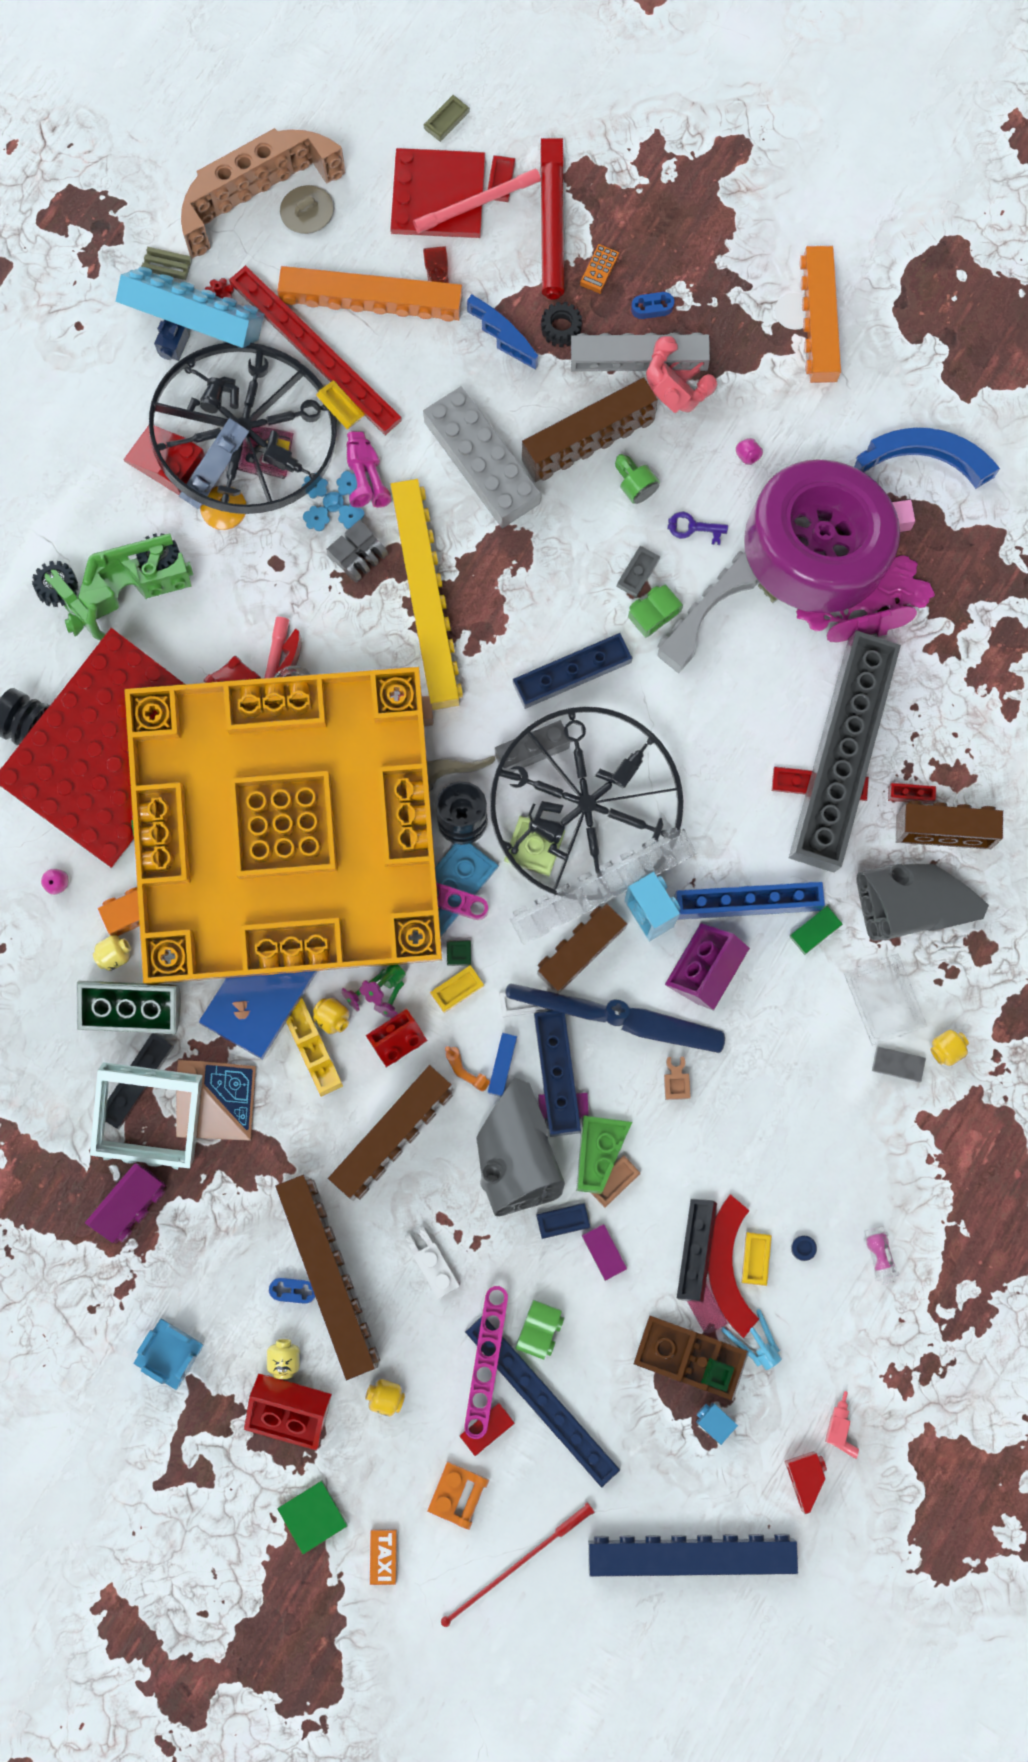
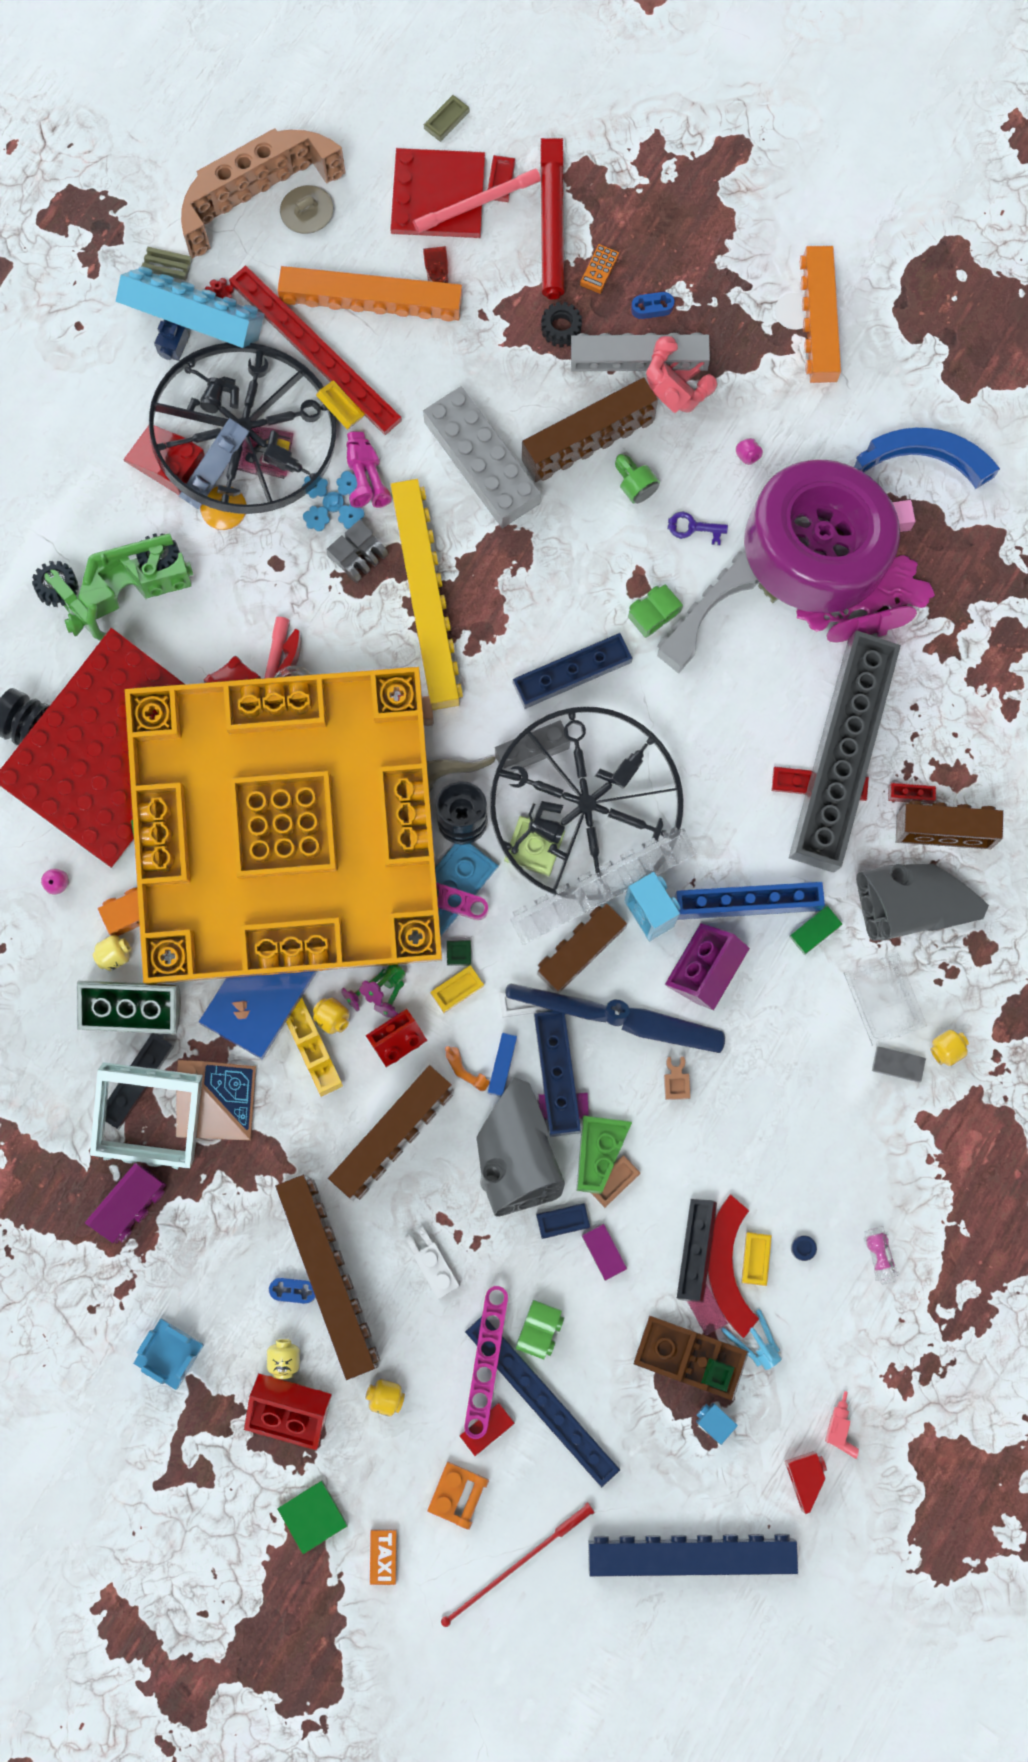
(507, 336): blue slope -> none
(638, 571): dark grey plate -> none

